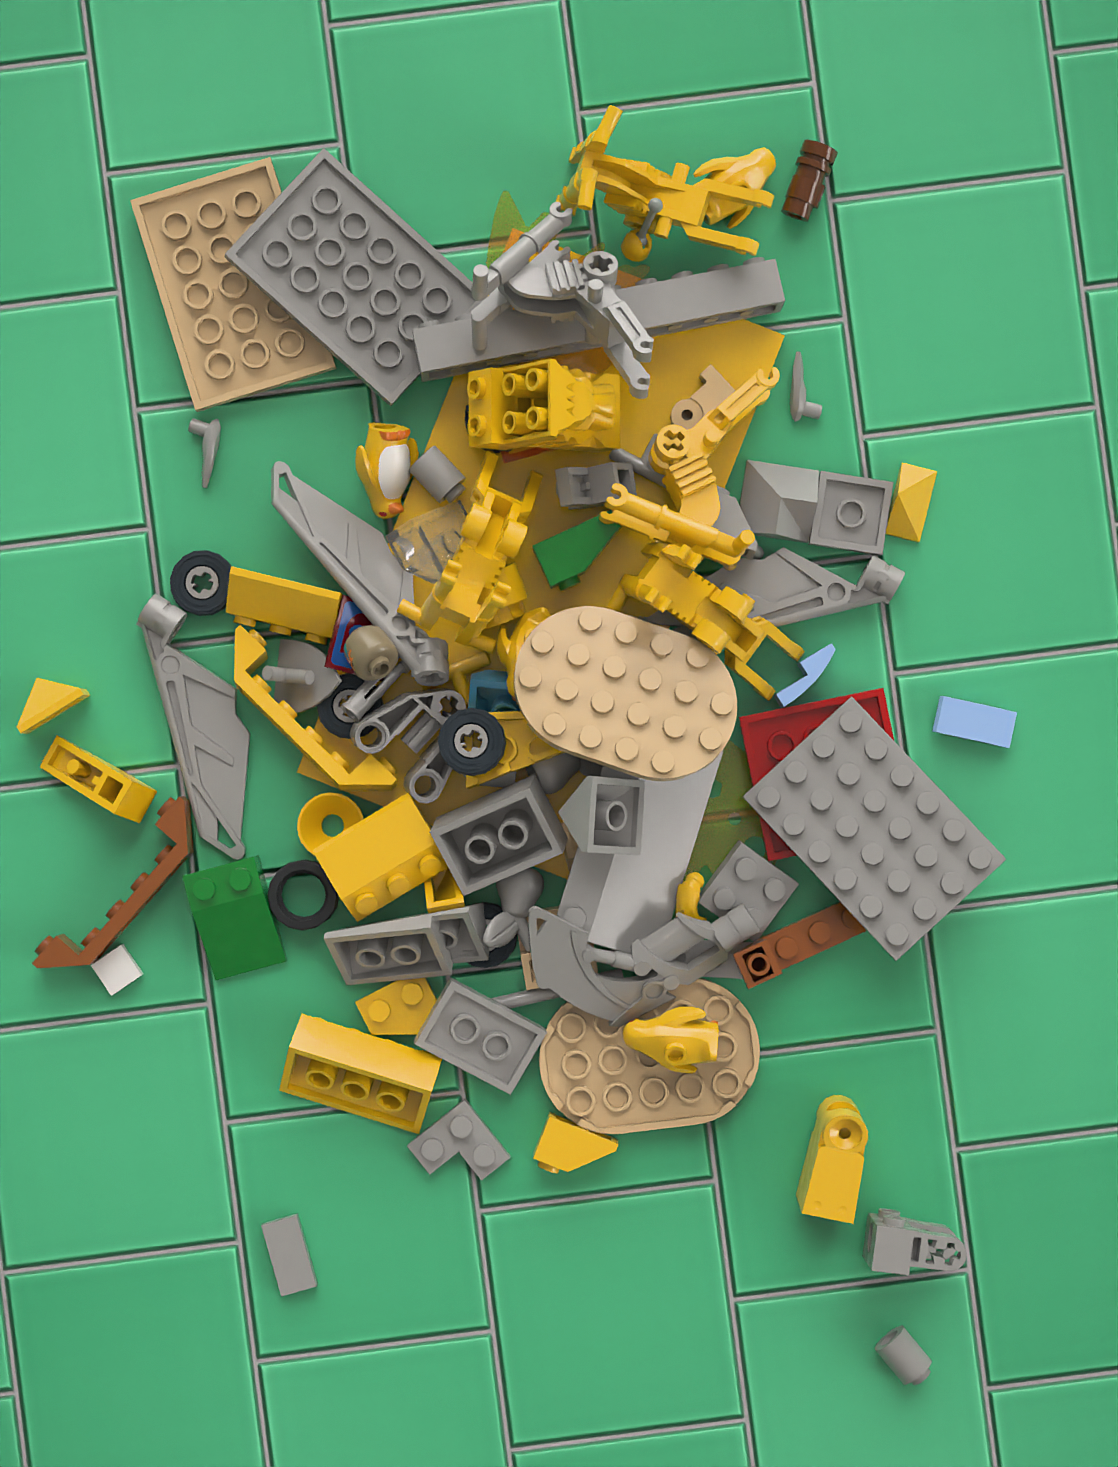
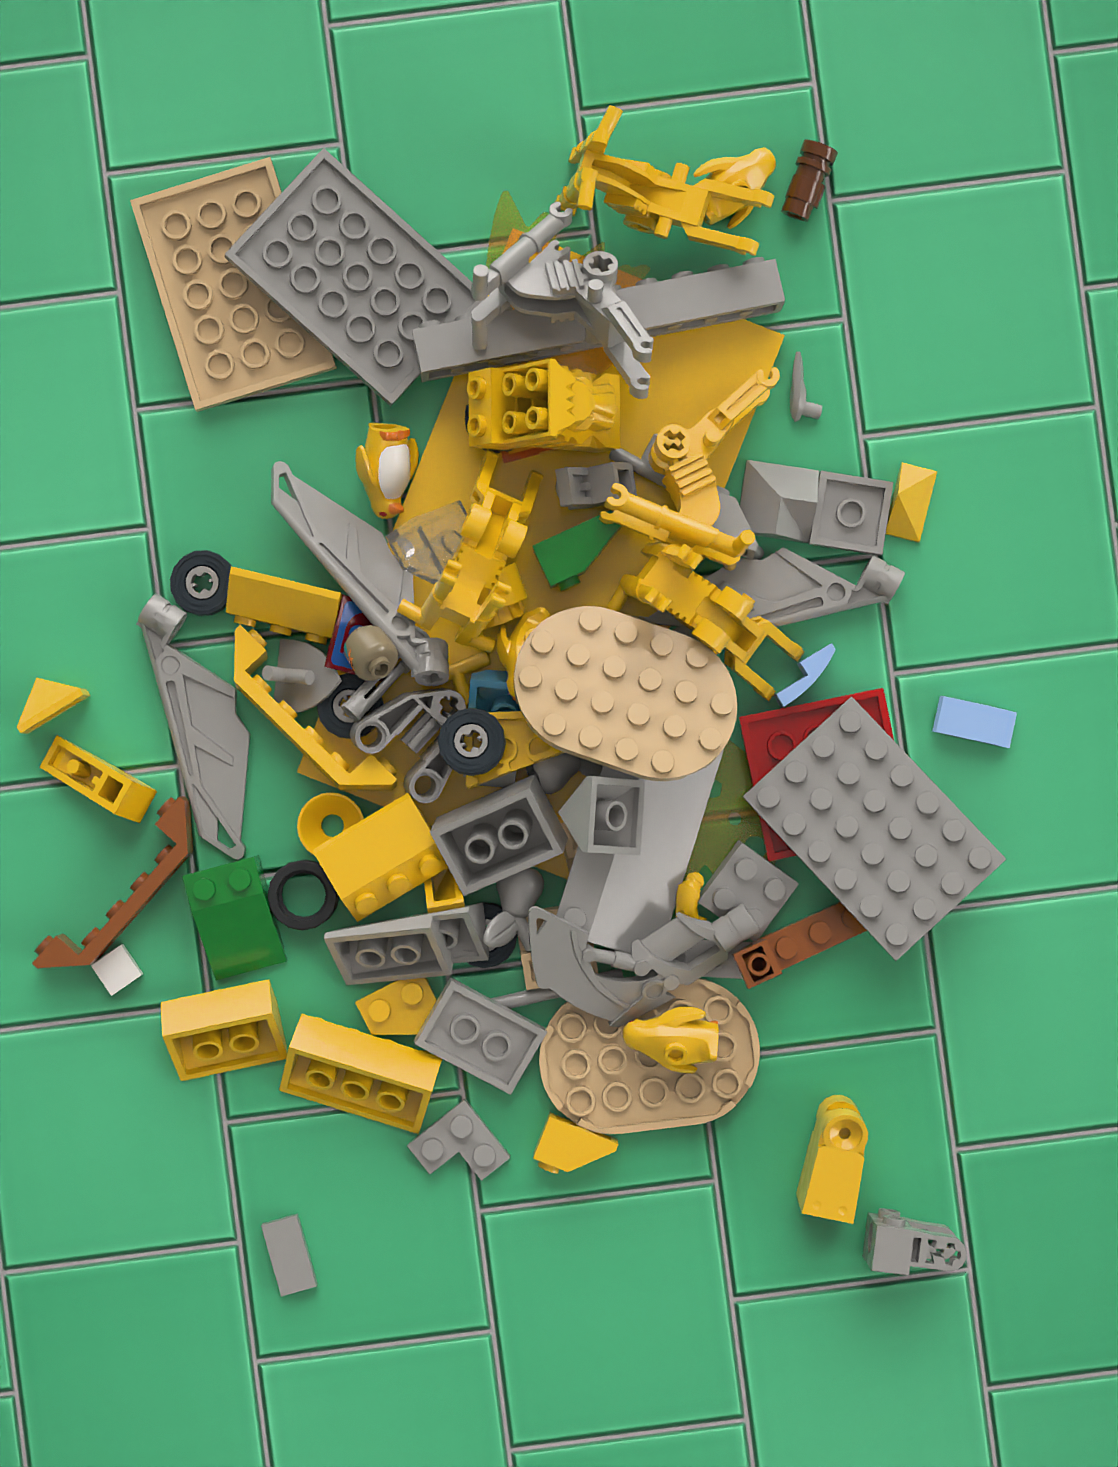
(211, 439): light grey bar -> none
(223, 1030): none -> yellow slope
(438, 475): light grey brick -> none
(635, 240): yellow hinge -> none
(708, 397): tan leg -> none
(904, 1356): light grey brick -> none

